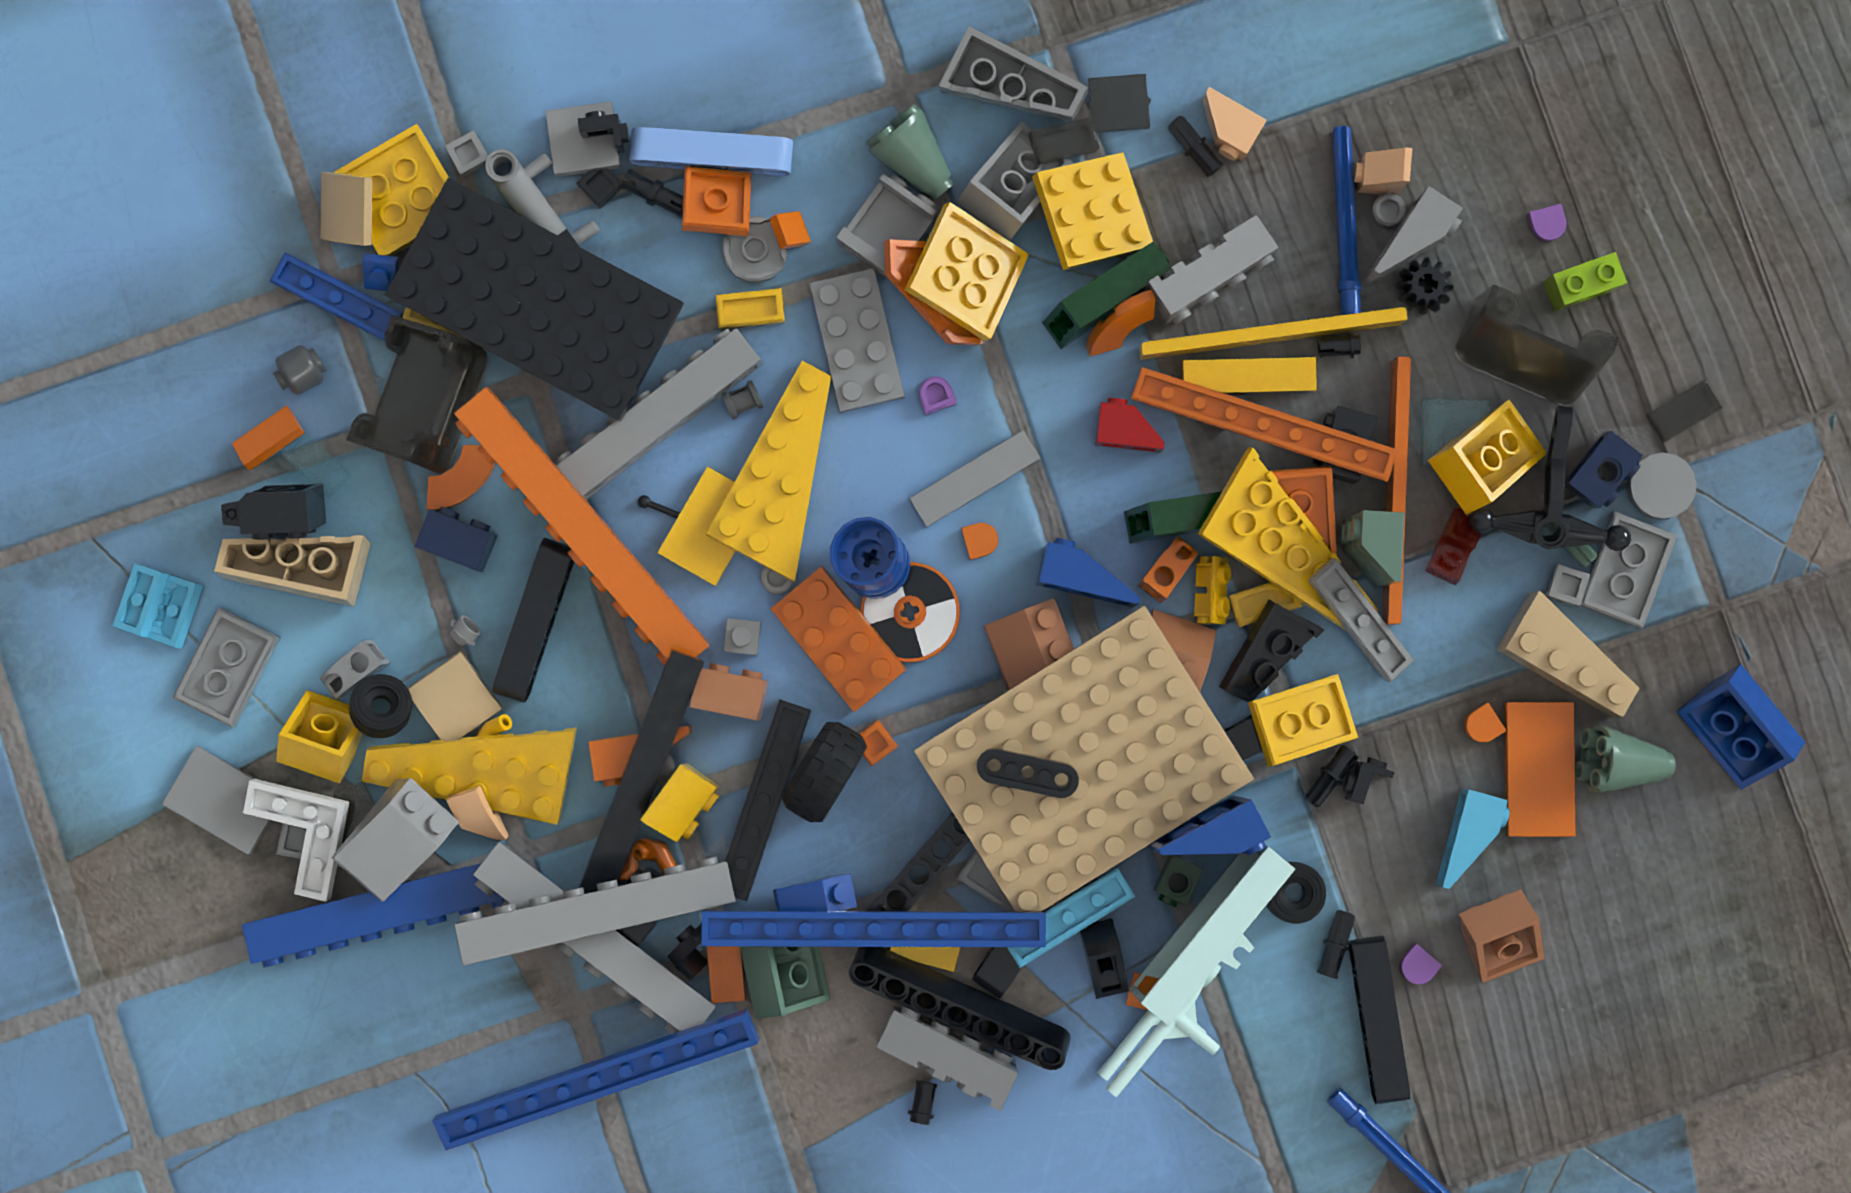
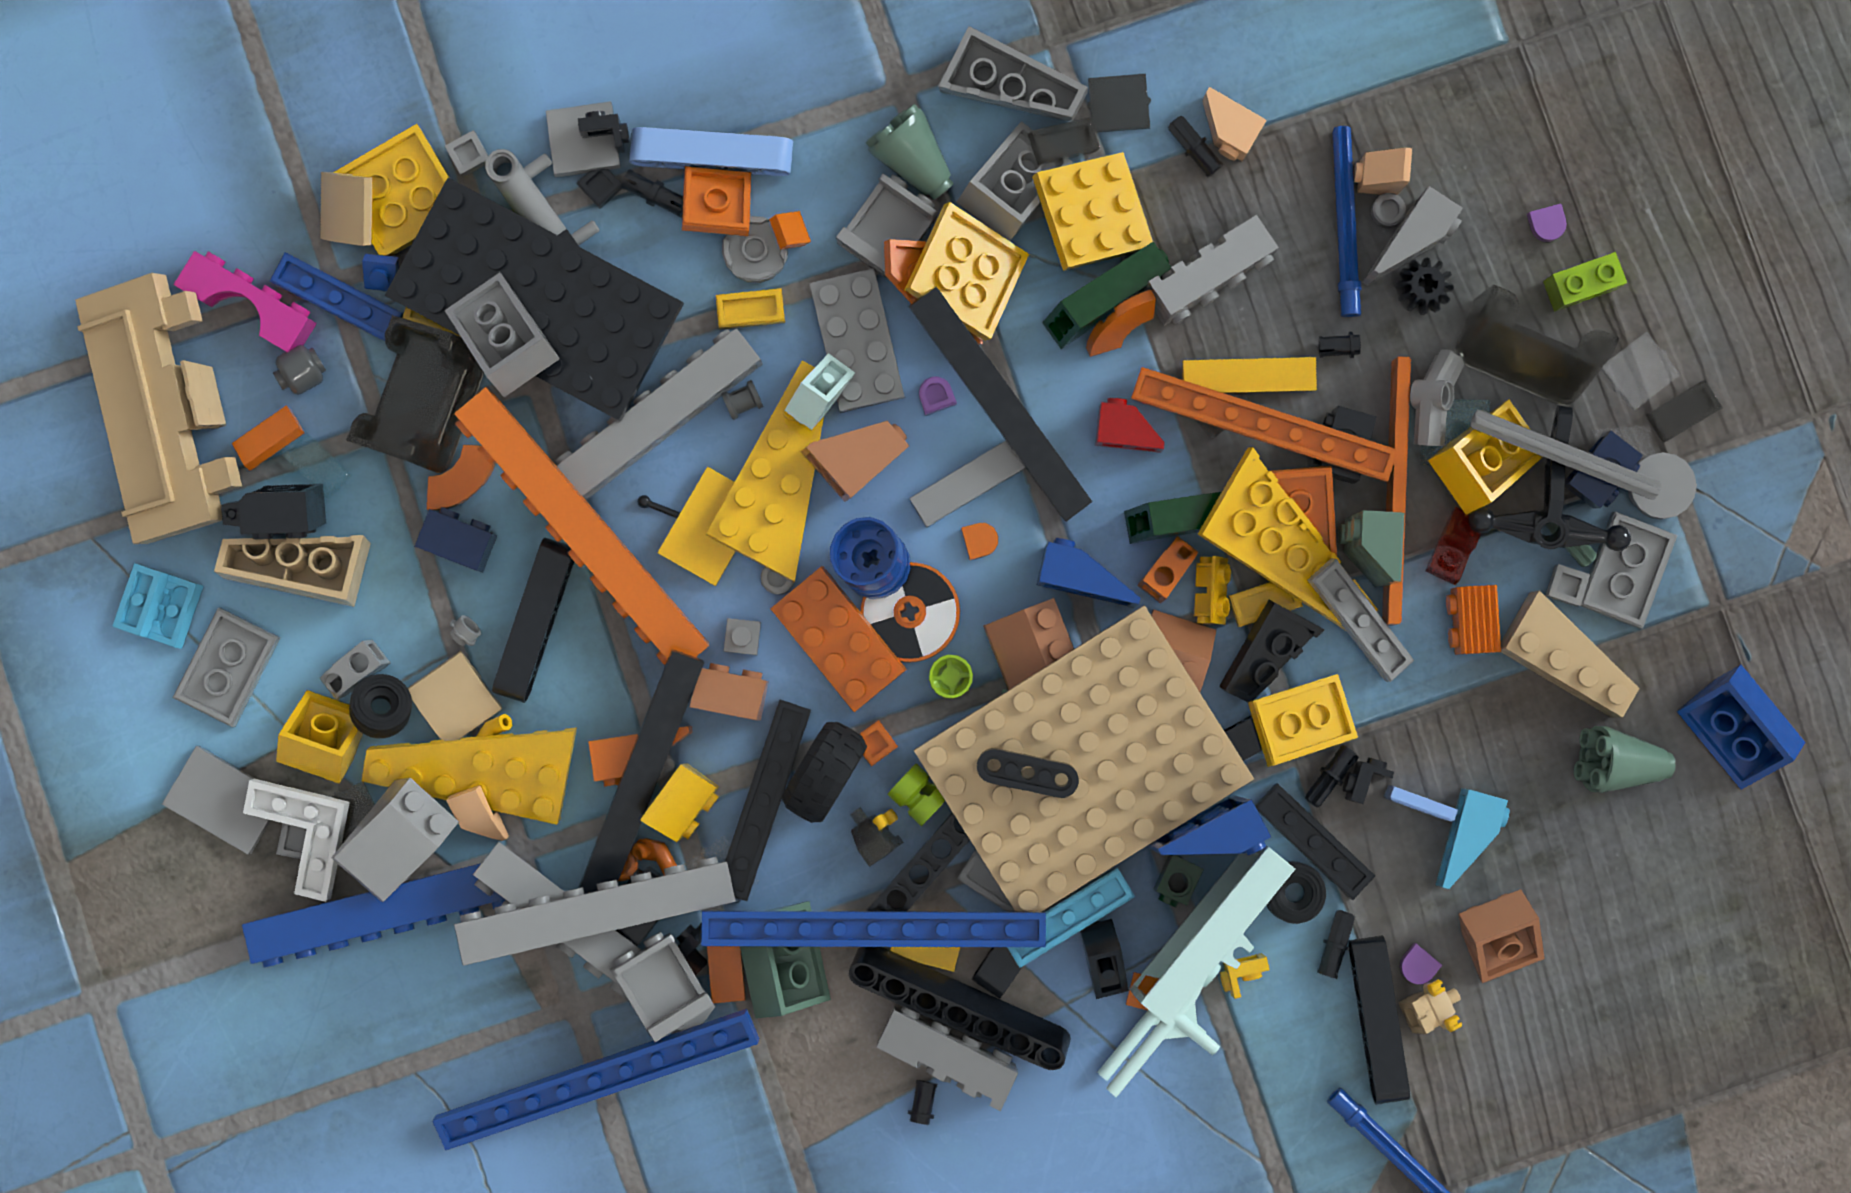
(154, 406): none -> tan piece
(213, 283): none -> dark pink arch
(501, 335): none -> light grey slope
(660, 986): none -> light grey panel
(819, 391): none -> light aqua slope
(820, 894): blue slope -> none
(856, 456): none -> nougat slope
(873, 835): none -> clear smoke piece
(917, 794): none -> lime wheel
(950, 676): none -> lime wheel
(1000, 403): none -> black tile
(1250, 969): none -> yellow bracket
(1272, 333): yellow tile -> none
(1314, 841): none -> black tile
(1420, 803): none -> light blue tile
(1431, 1009): none -> tan piece
(1434, 397): none -> light grey piece
(1474, 619): none -> orange brick
(1483, 724): orange tile -> none
(1540, 769): orange tile -> none
(1565, 454): none -> light grey axle
(1640, 371): none -> clear piece

